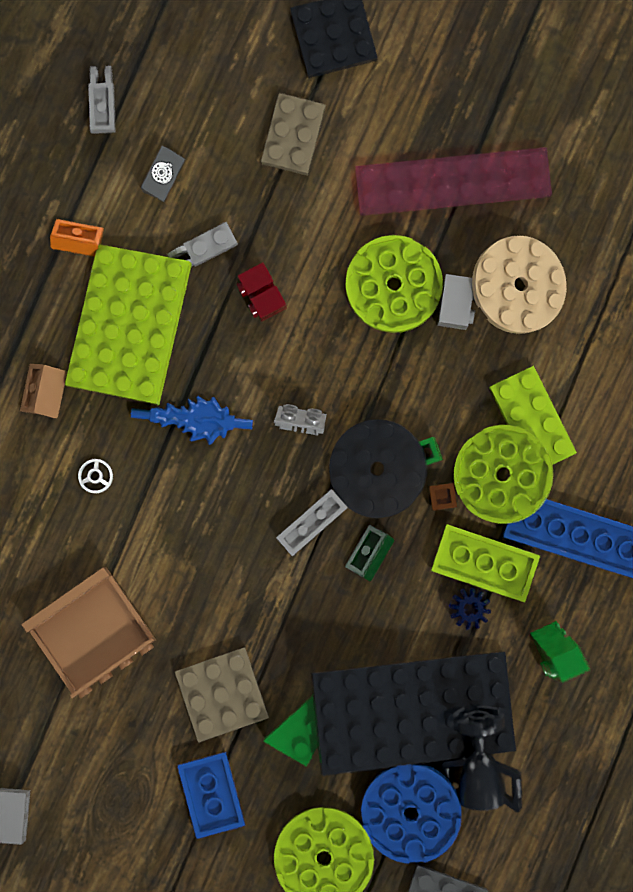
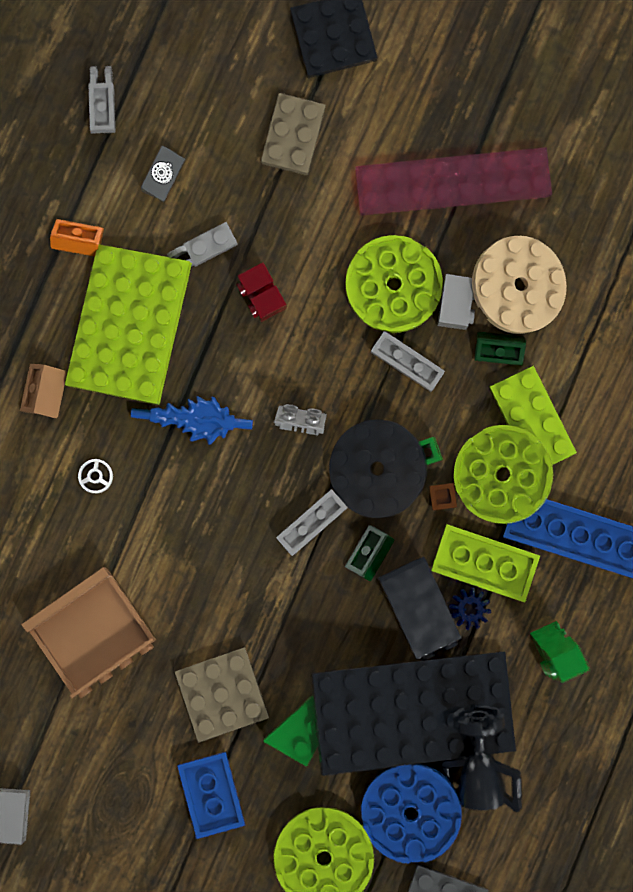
(407, 361): none -> light grey plate
(420, 608): none -> black slope
(500, 348): none -> dark green slope

